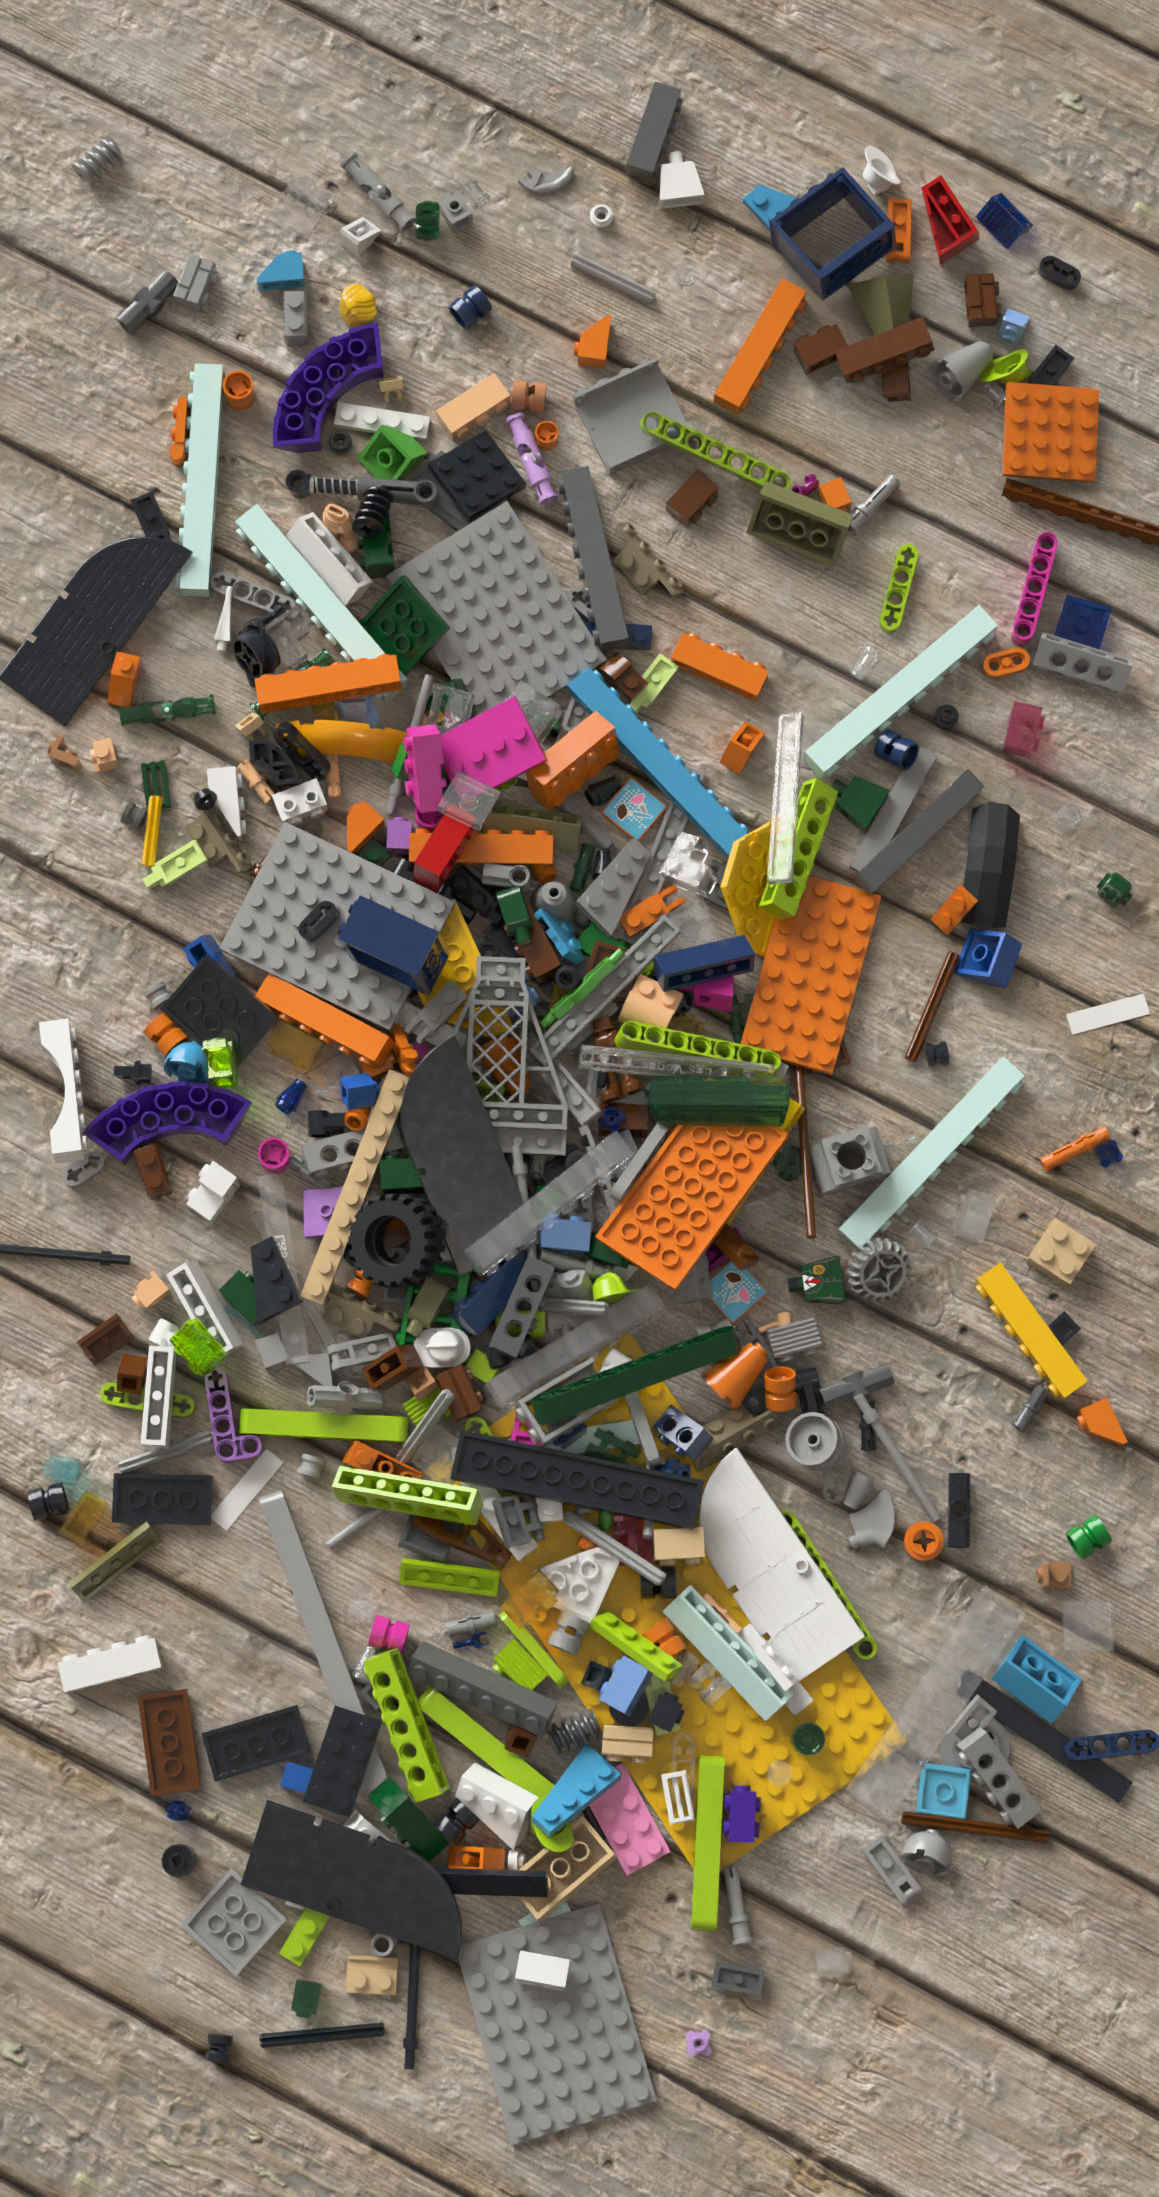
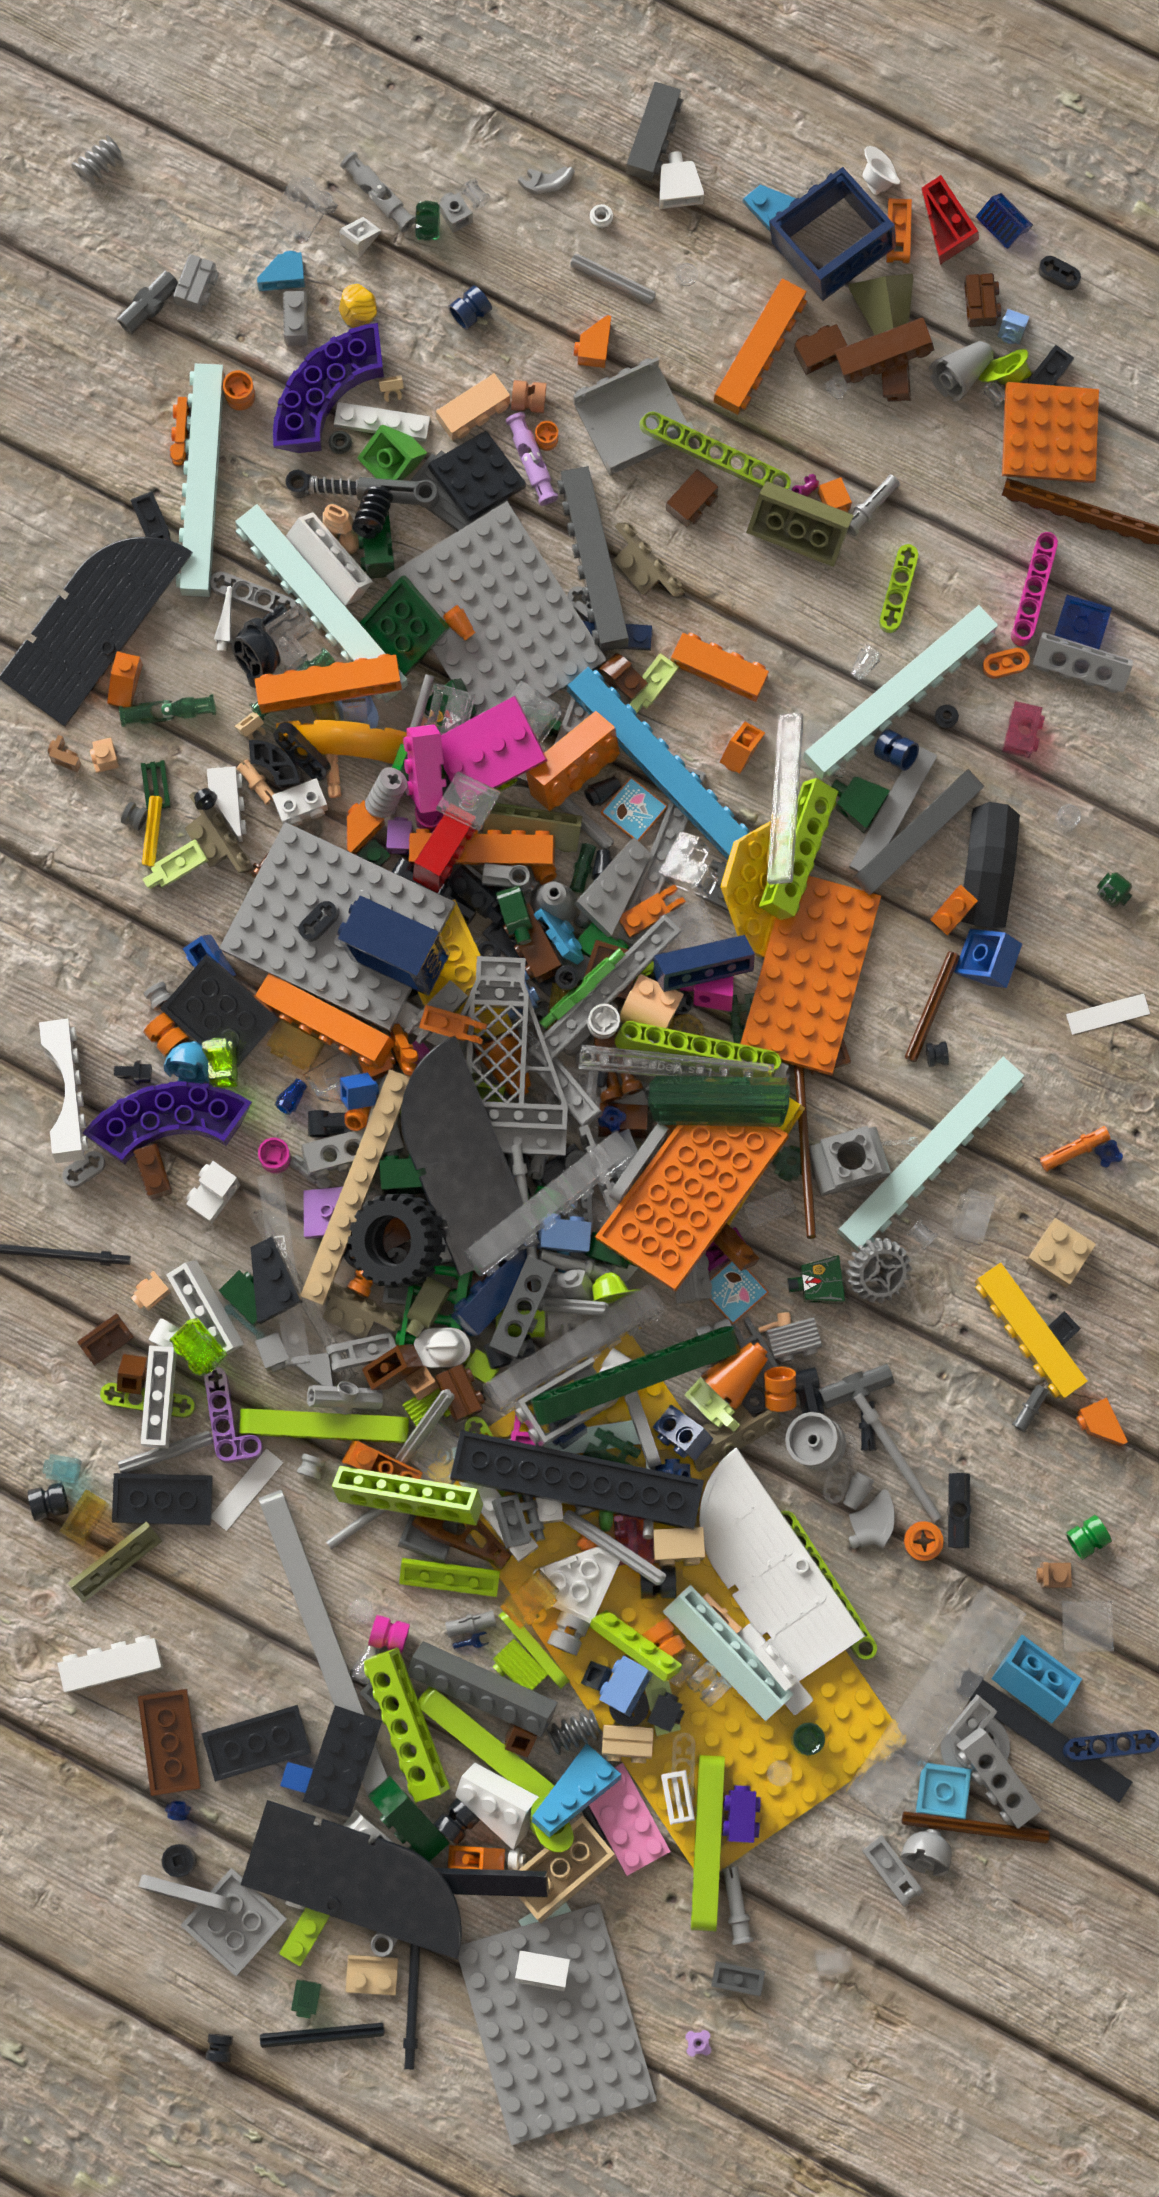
(185, 1893): none -> light grey beam
(386, 793): none -> light grey piece
(449, 1024): none -> orange hinge
(459, 622): none -> orange cone
(603, 1021): none -> white wheel
(712, 1405): none -> yellowish green hinge

